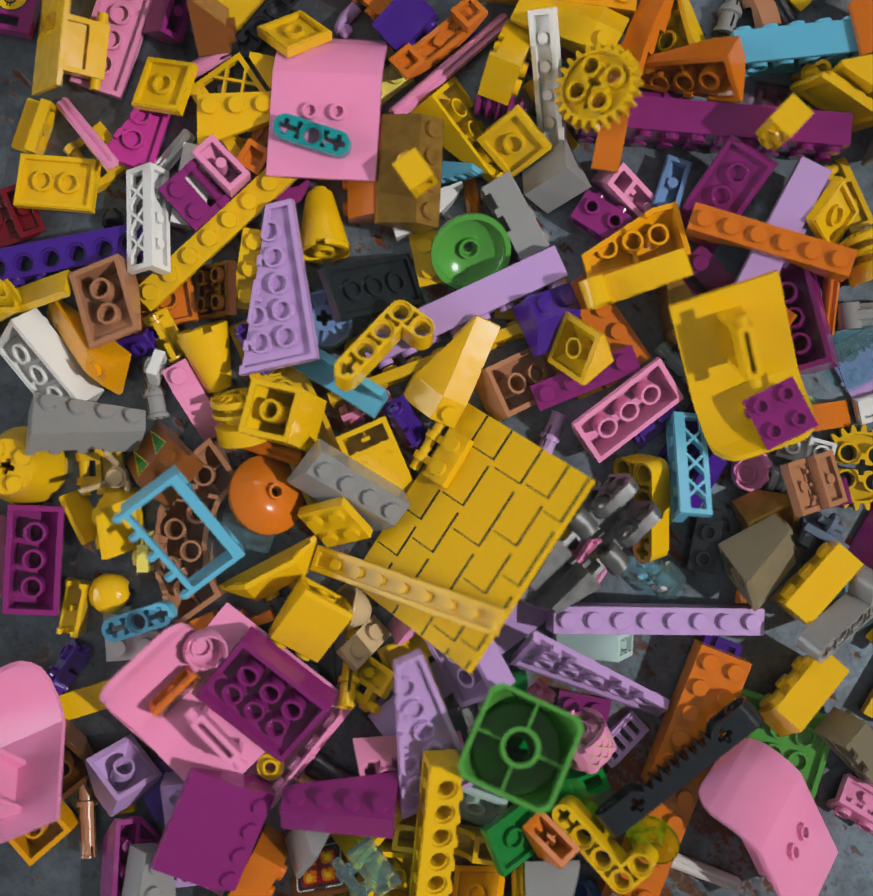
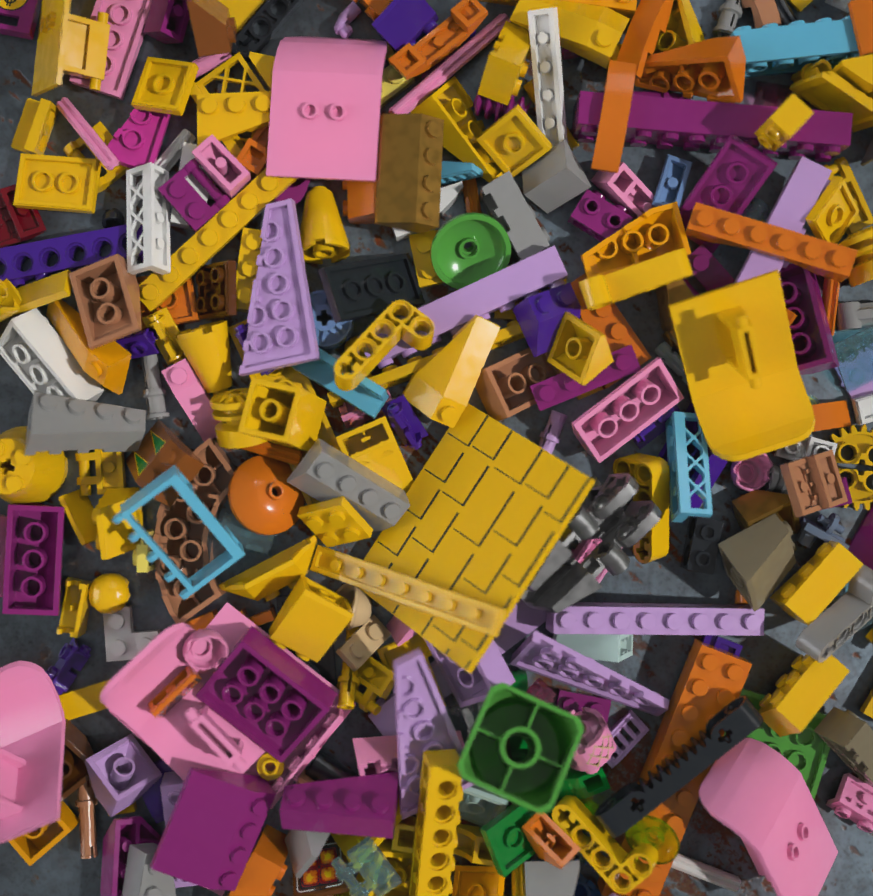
(114, 477): tan plant -> none
(128, 618): medium azure beam -> none
(154, 366): white plate -> none
(294, 33): yellow tile -> none
(333, 135): teal beam -> none
(415, 172): yellow brick -> none
(446, 459): yellow plate -> none
(598, 87): yellow gear -> none
(666, 580): clear light blue head -> none
(779, 413): magenta hinge -> none

